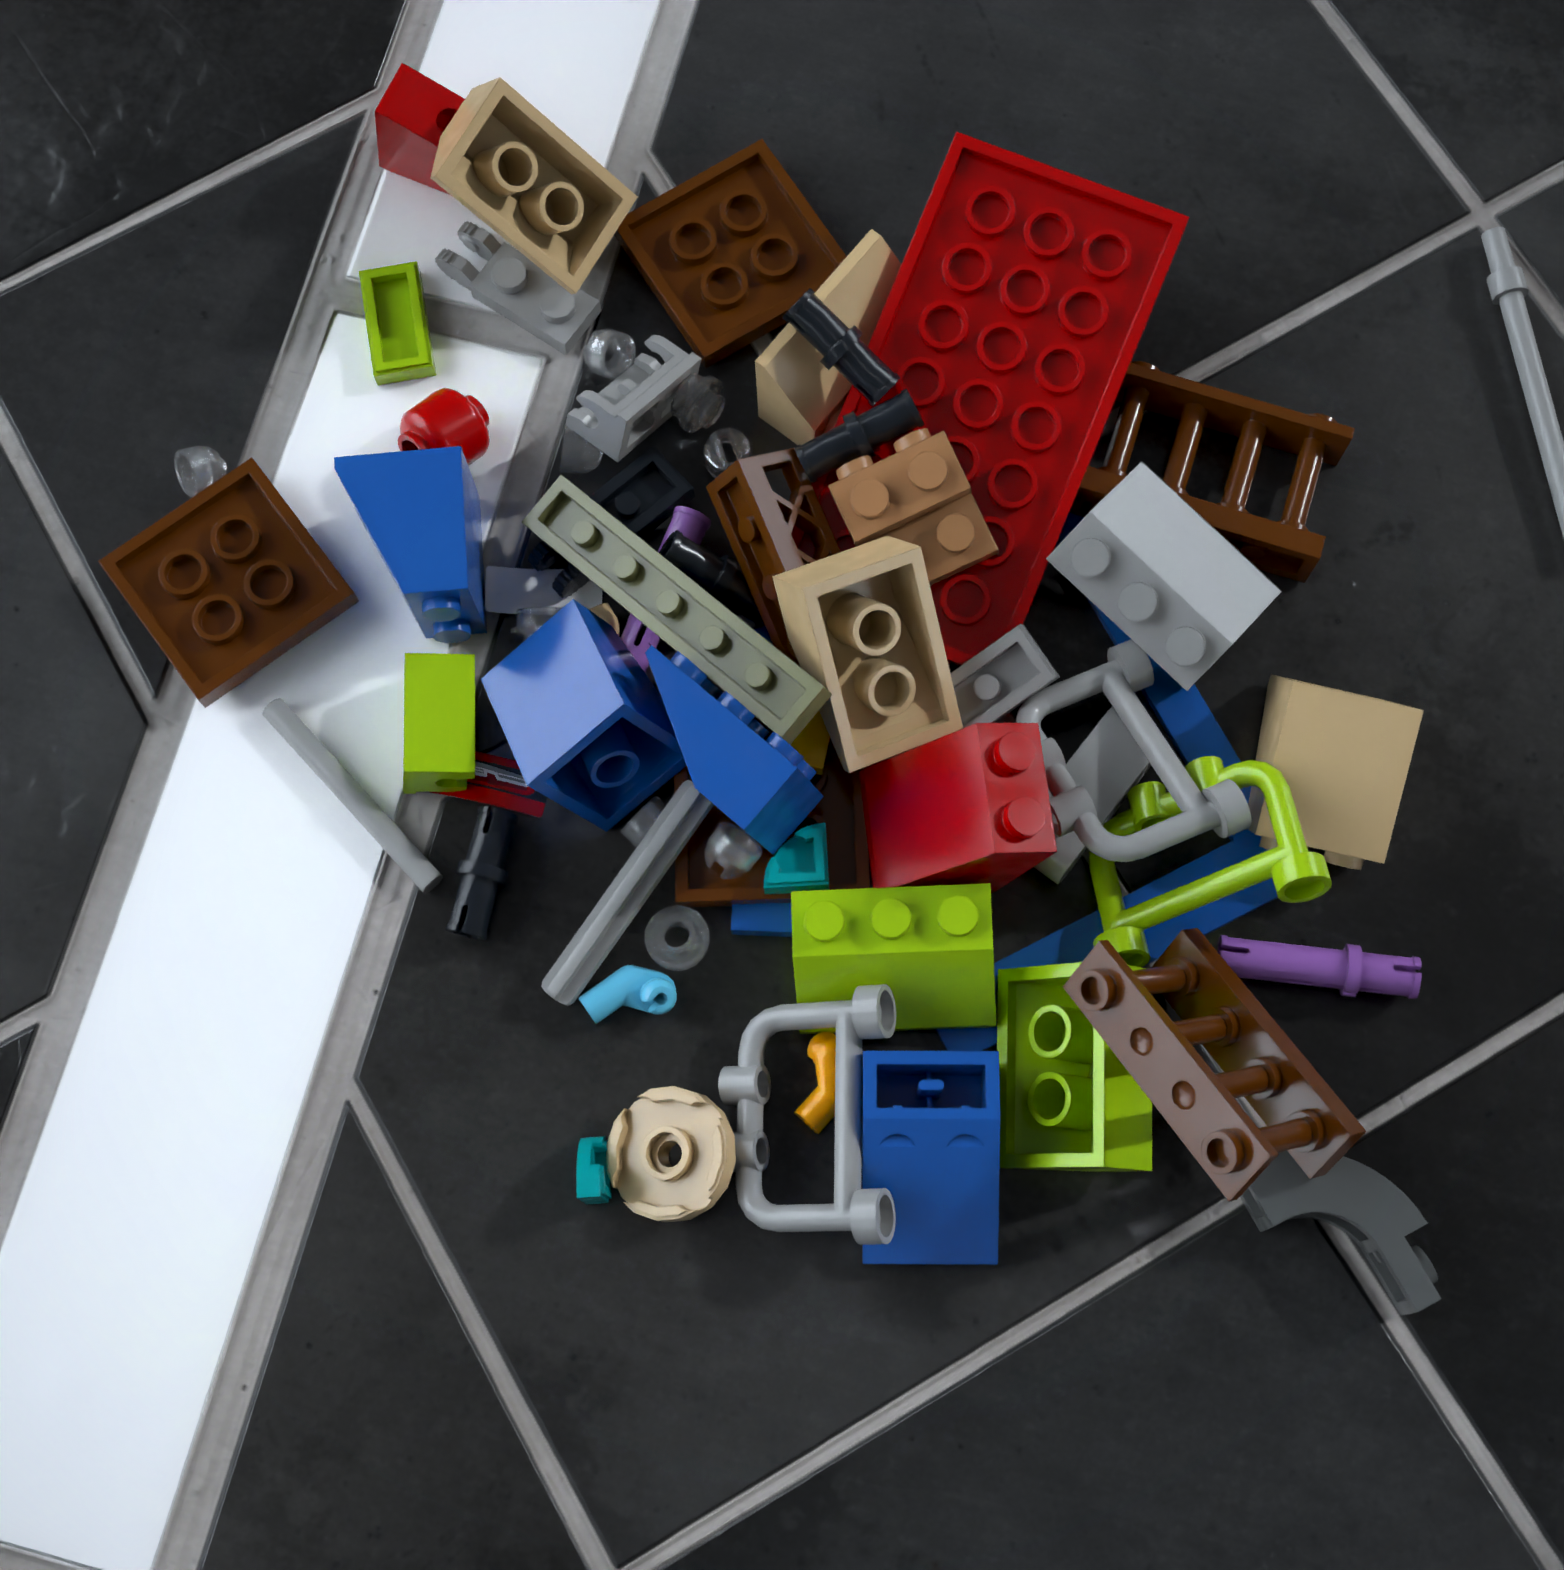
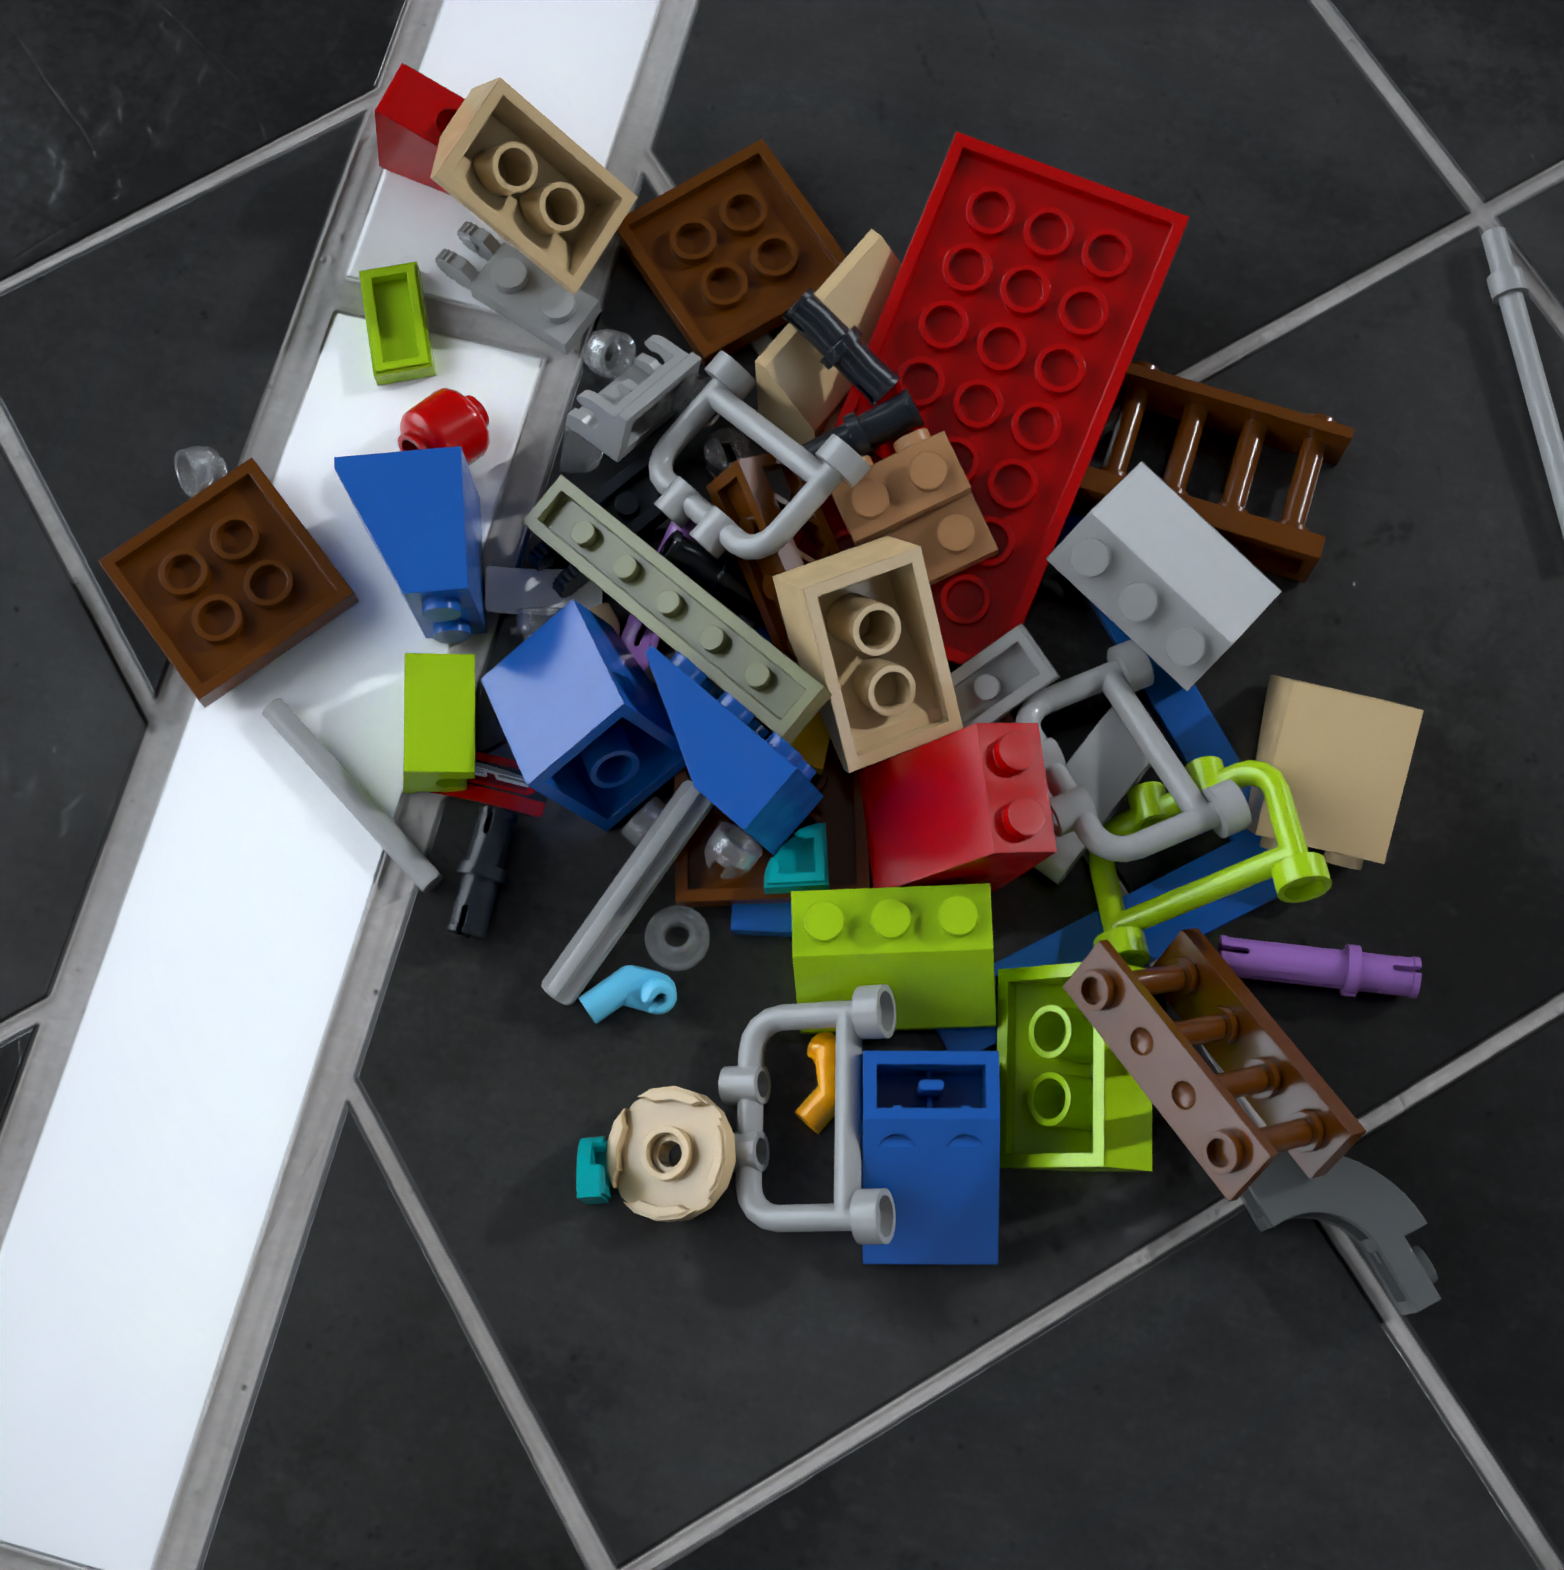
(714, 528): none -> light grey bar

